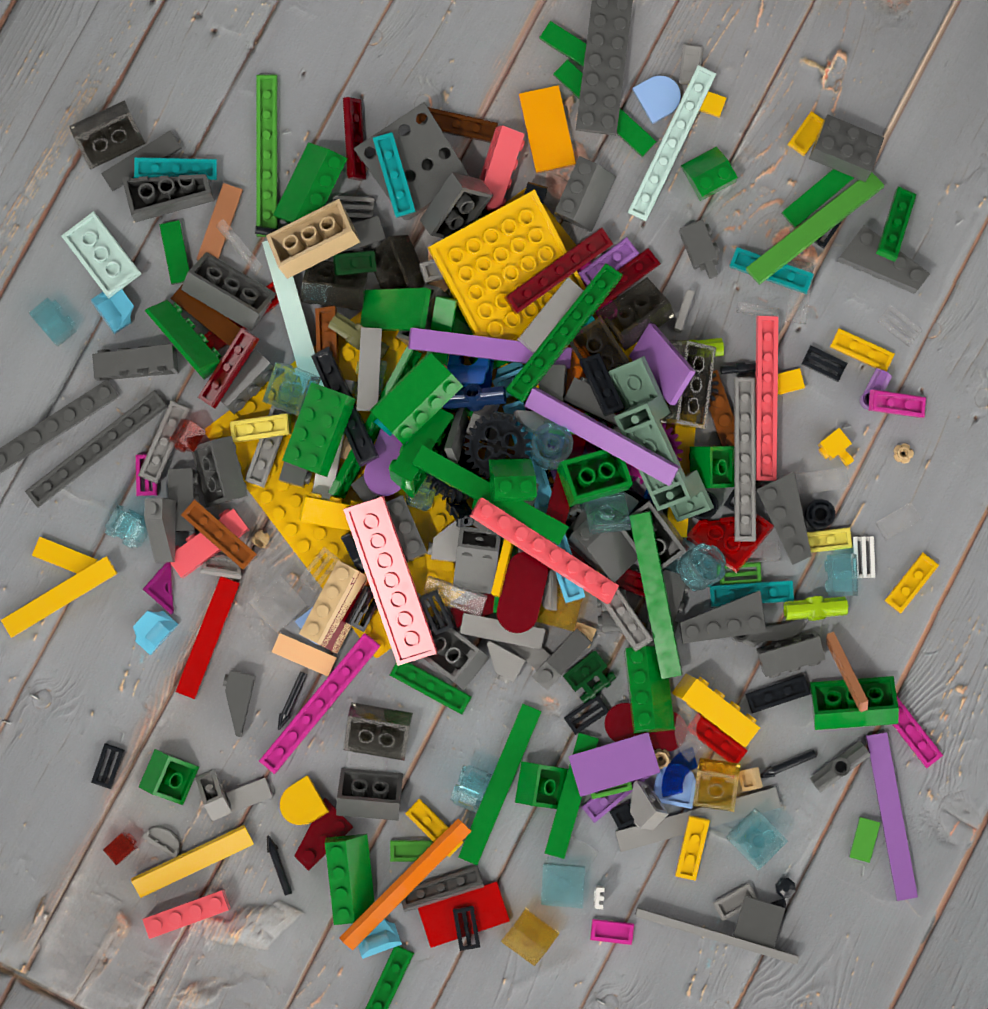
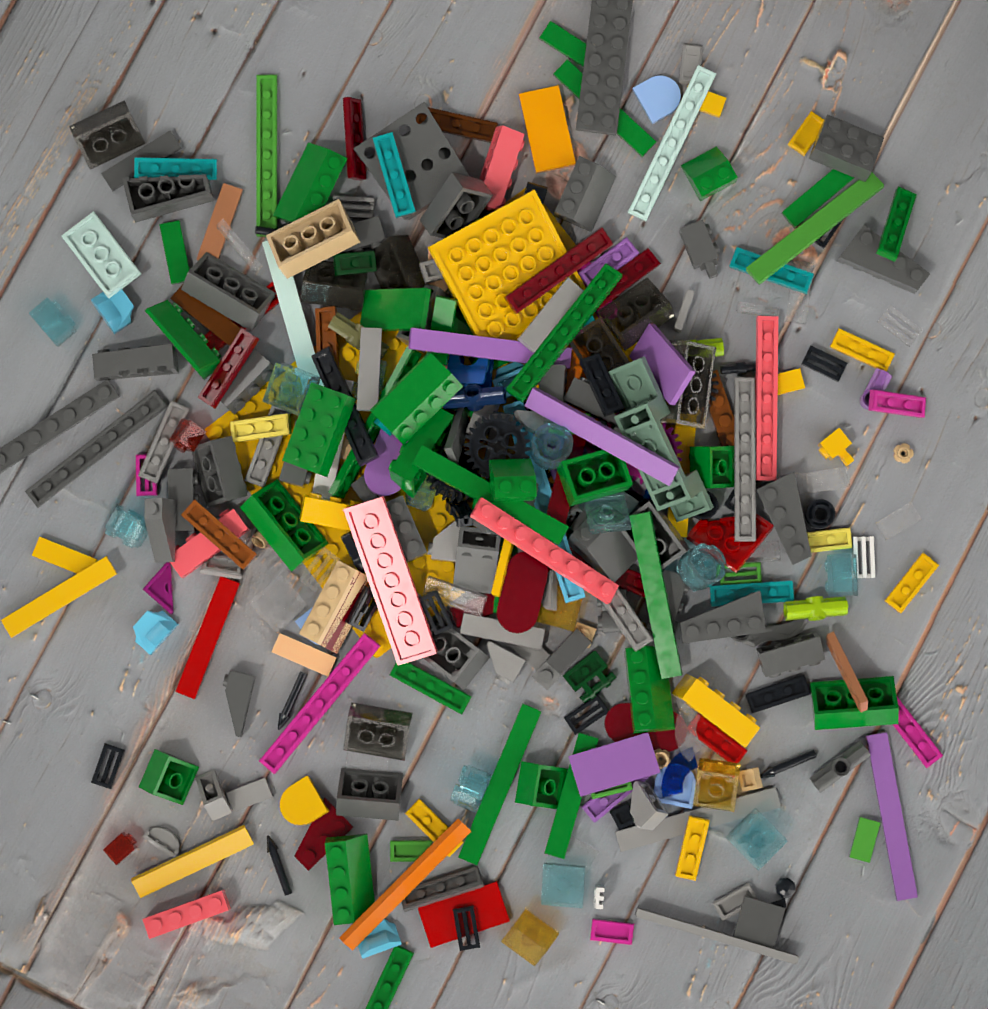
(278, 521): none -> green slope

